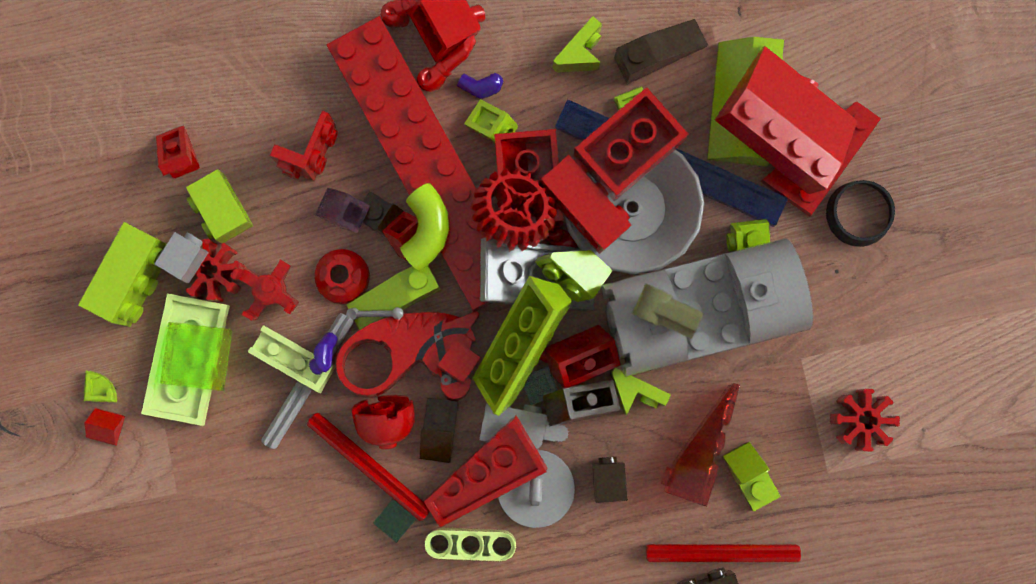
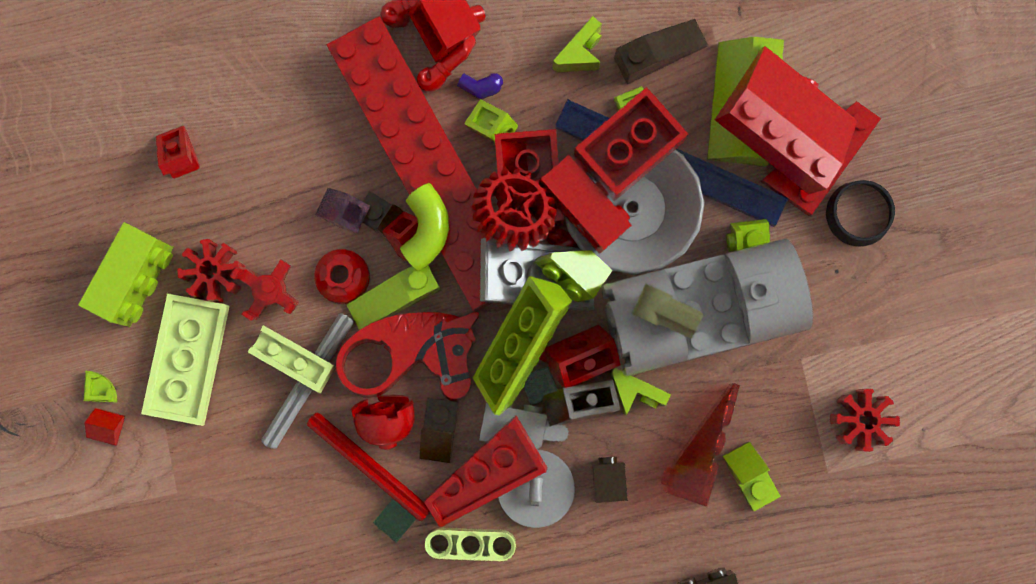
(182, 256): light grey brick -> none
(196, 356): clear neon green plate -> none
(218, 206): lime brick -> none
(313, 160): red bracket -> none
(323, 354): dark purple arm -> none
(354, 313): light grey hinge -> none
(458, 362): red tile -> none
(722, 553): red axle -> none

